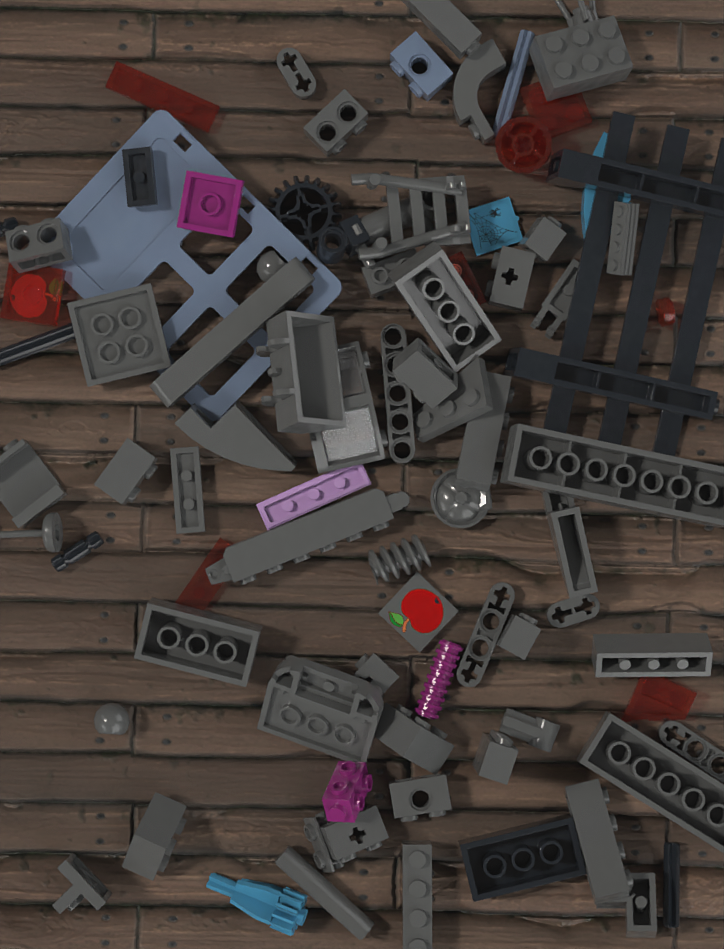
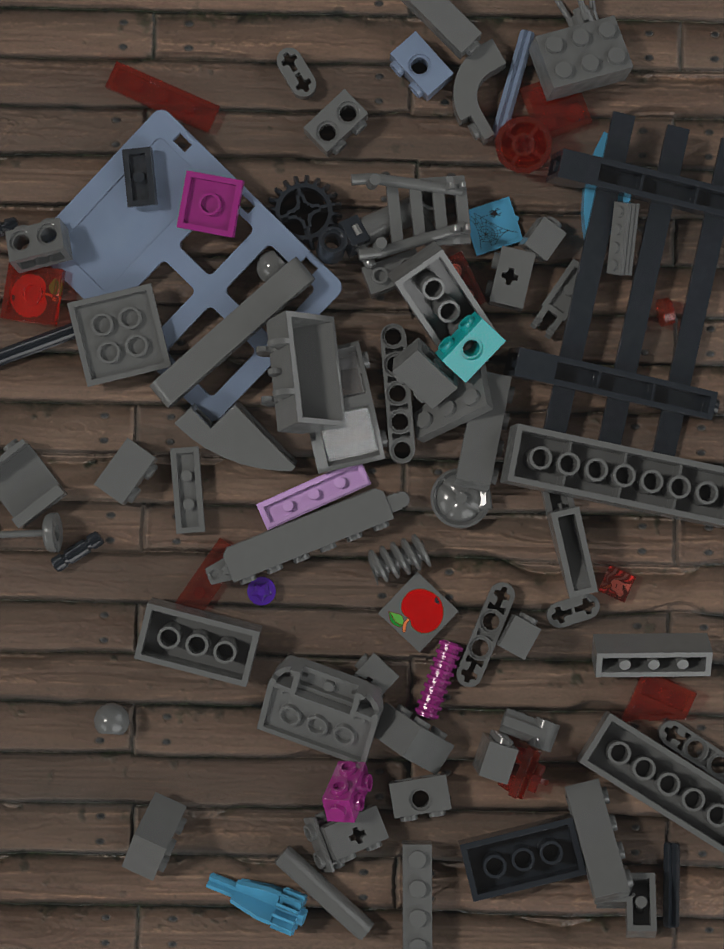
(84, 885): dark grey bracket -> none
(261, 591): none -> dark purple tile
(468, 362): none -> teal brick
(519, 783): none -> clear red hips
(616, 583): none -> clear red tile

